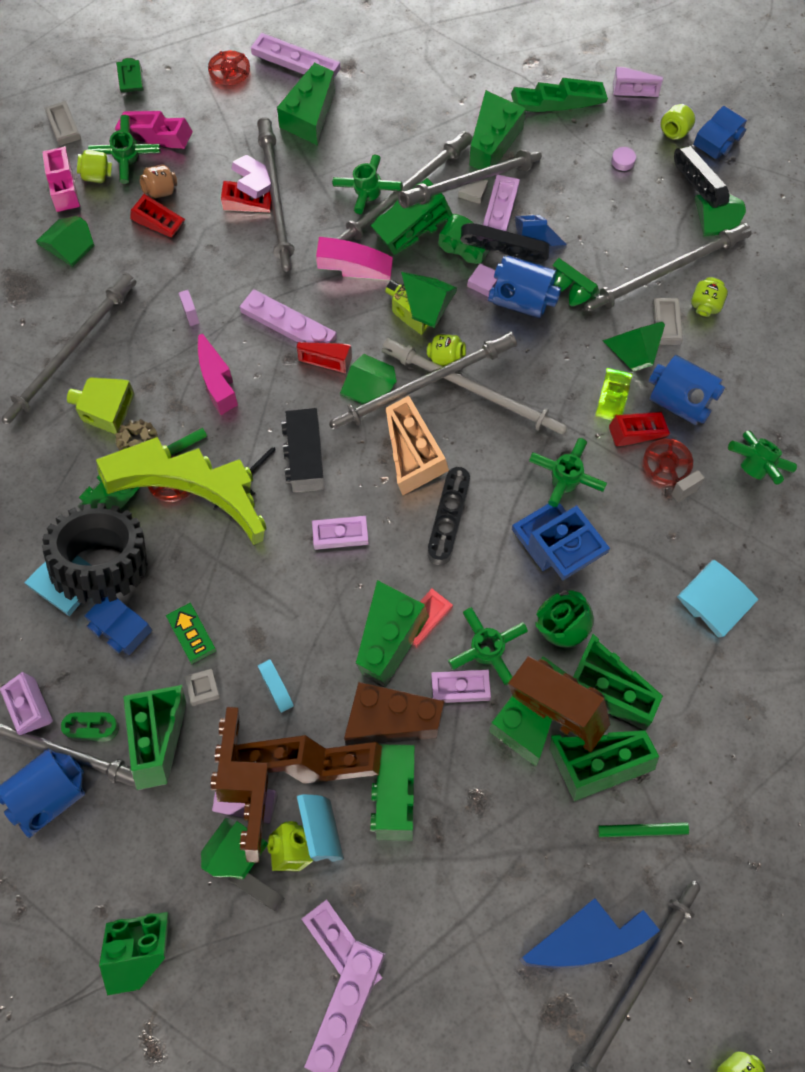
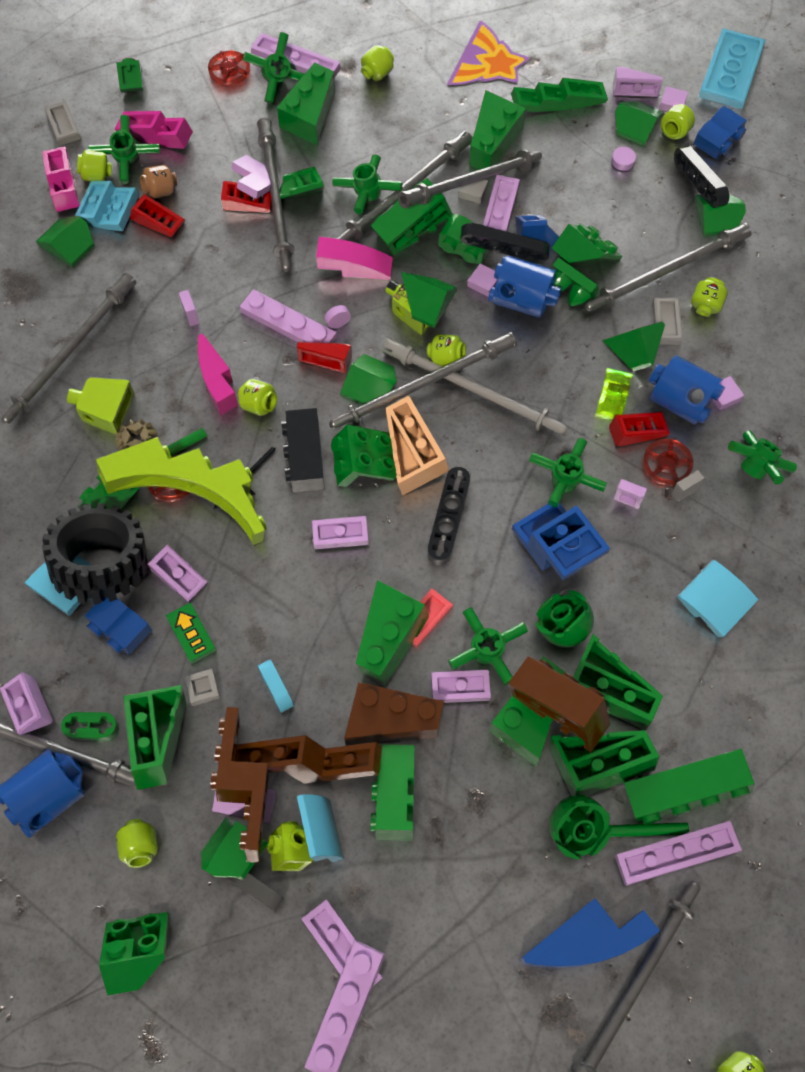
(107, 205): none -> medium azure slope
(136, 843): none -> lime head
(177, 573): none -> lavender slope
(257, 397): none -> lime head
(268, 71): none -> green bar
(301, 184): none -> green slope
(337, 317): none -> lavender tile
(362, 453): none -> green bracket
(377, 63): none -> lime head
(486, 59): none -> sticker
(579, 826): none -> green cylinder
(584, 245): none -> green slope
(630, 493): none -> lavender tile
(636, 121): none -> green slope
(672, 97): none -> lavender tile
(677, 853): none -> lavender plate
(690, 786): none -> green wedge
(730, 395): none -> lavender tile
(732, 68): none -> medium azure tile

